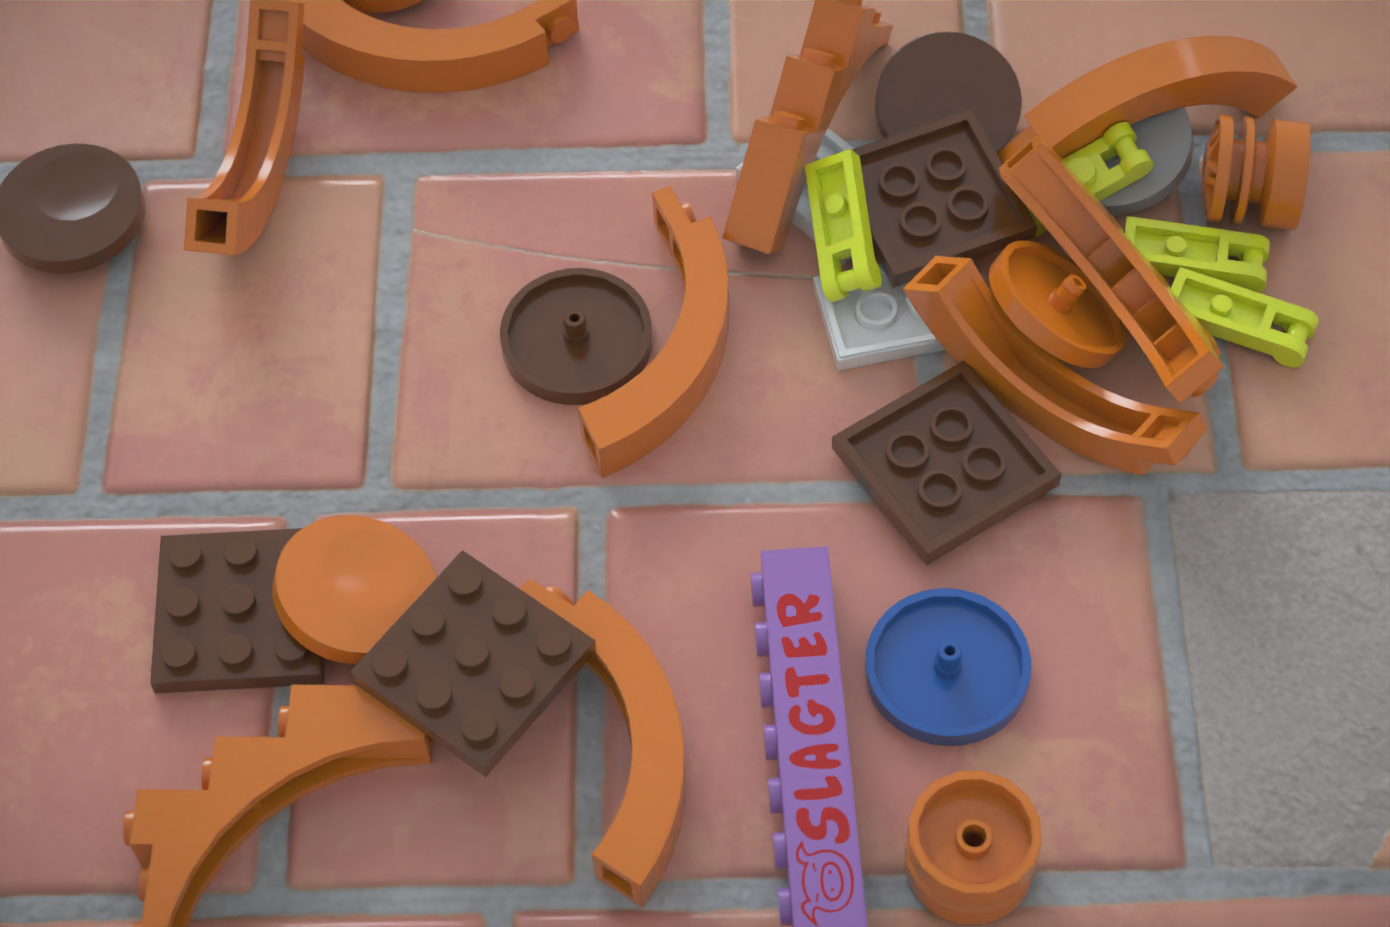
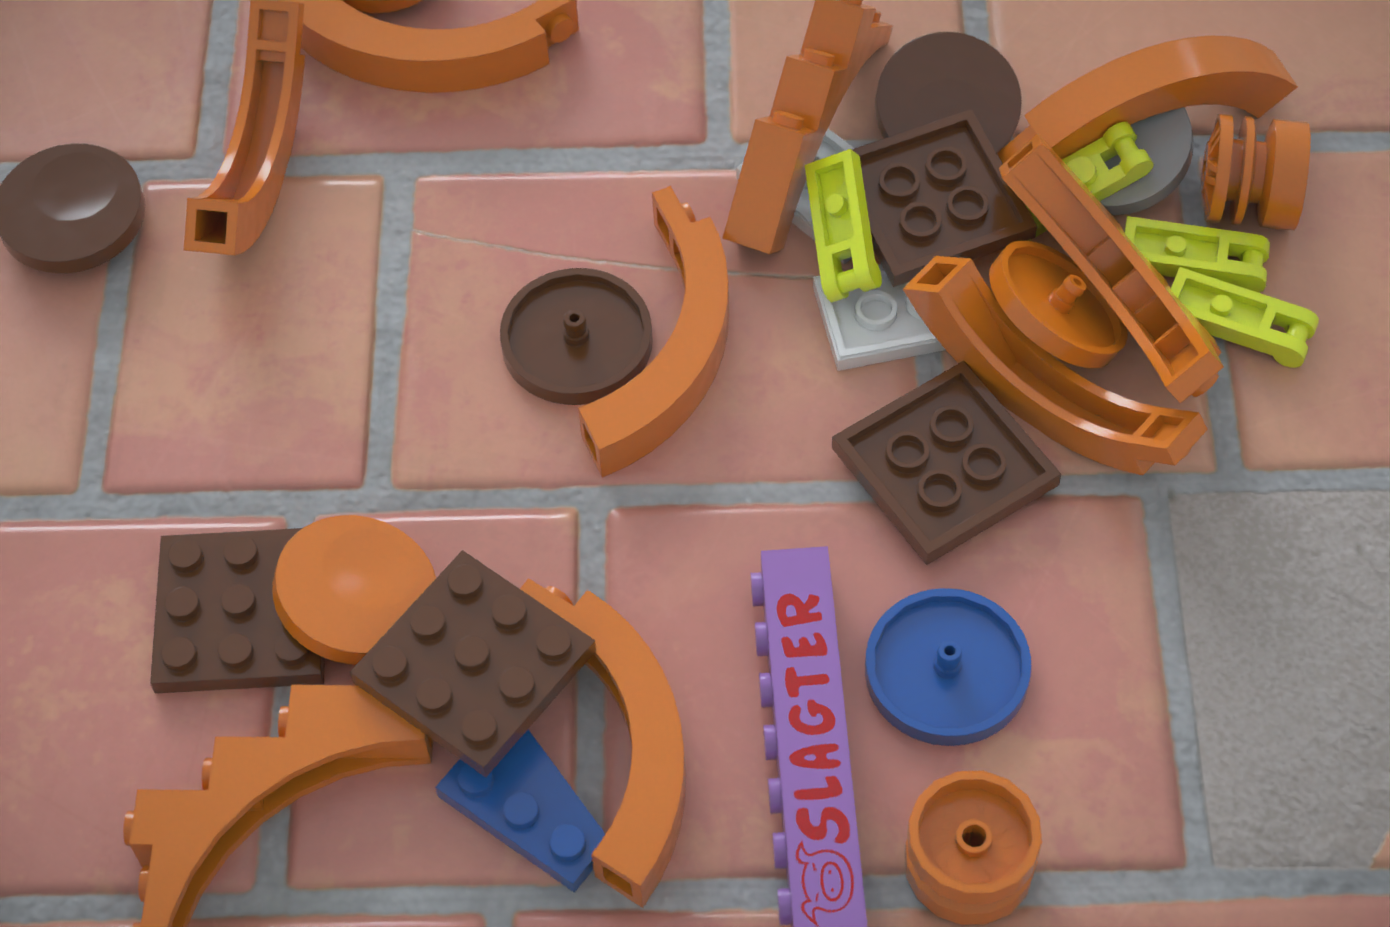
(529, 810): none -> blue wing

